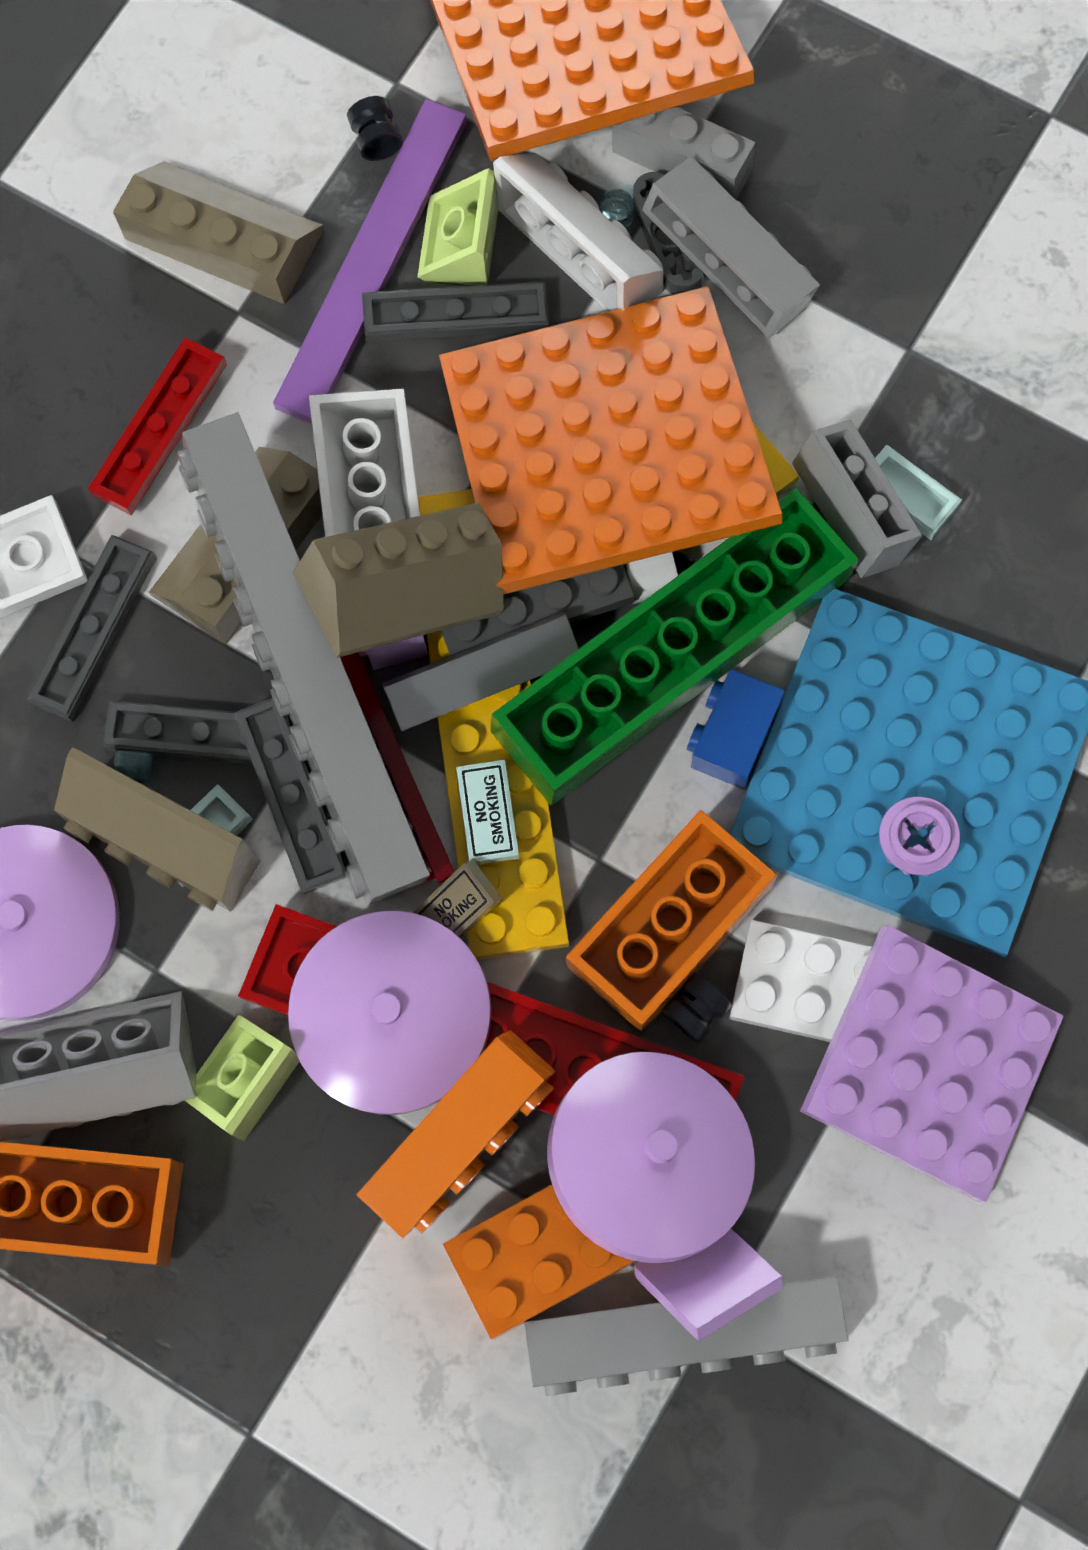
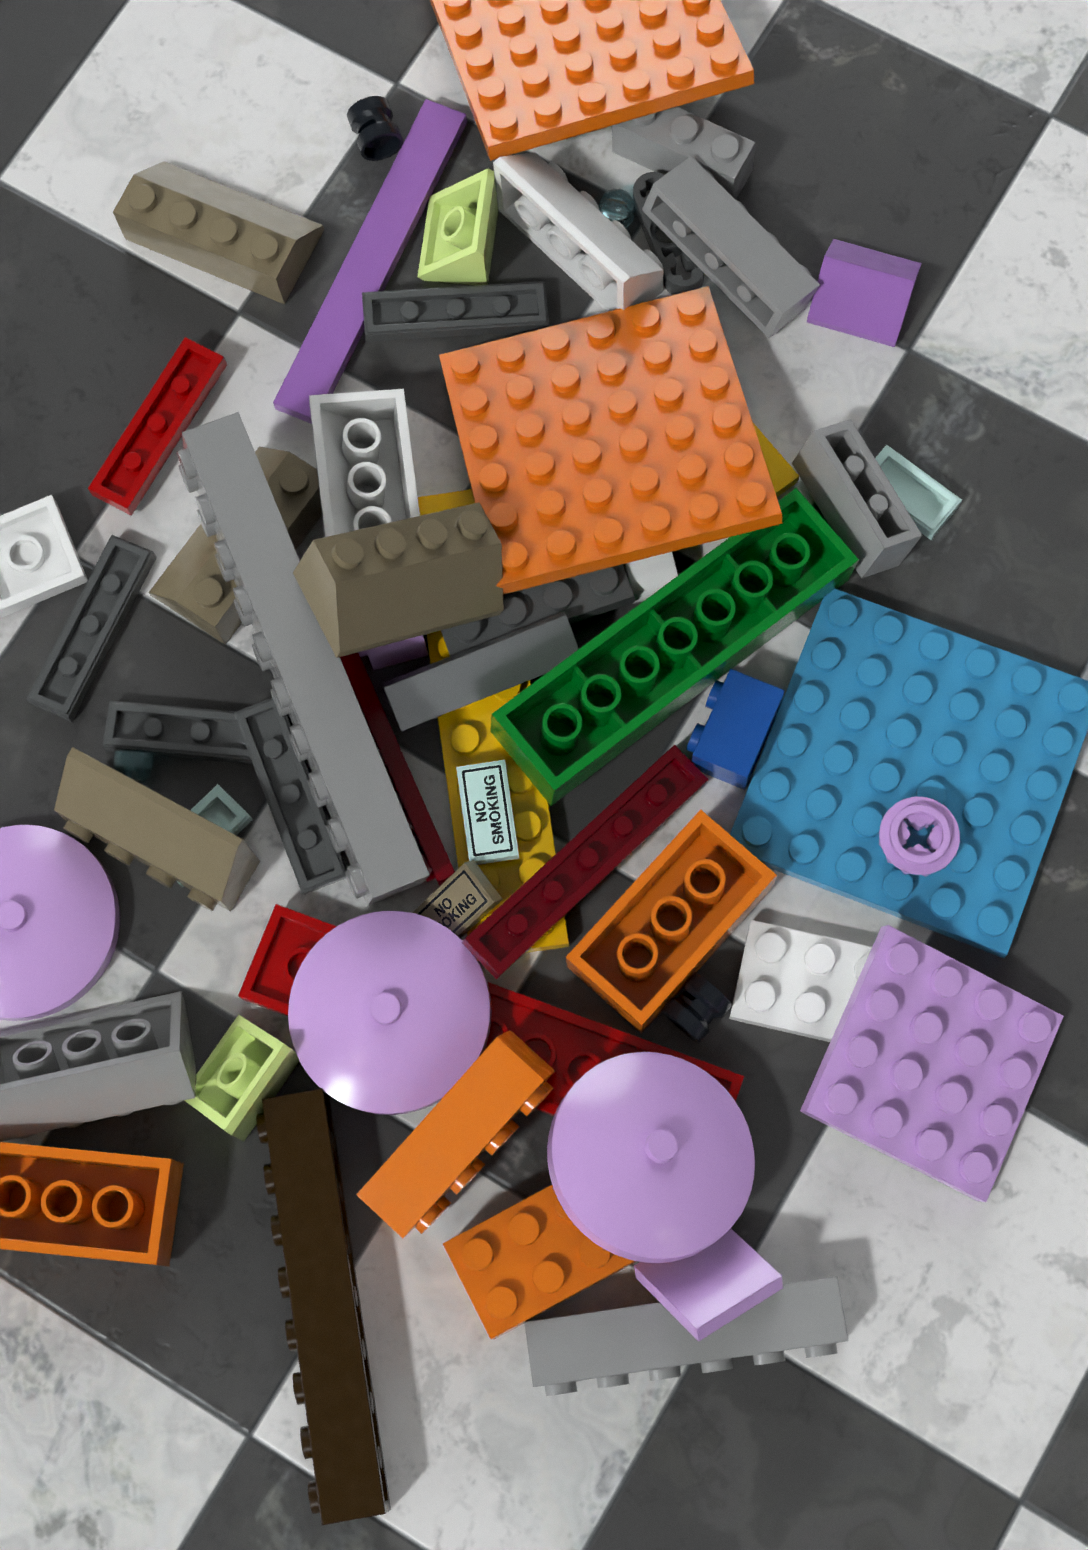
(325, 1308): none -> dark brown brick
(584, 862): none -> dark red plate
(863, 292): none -> medium lavender slope

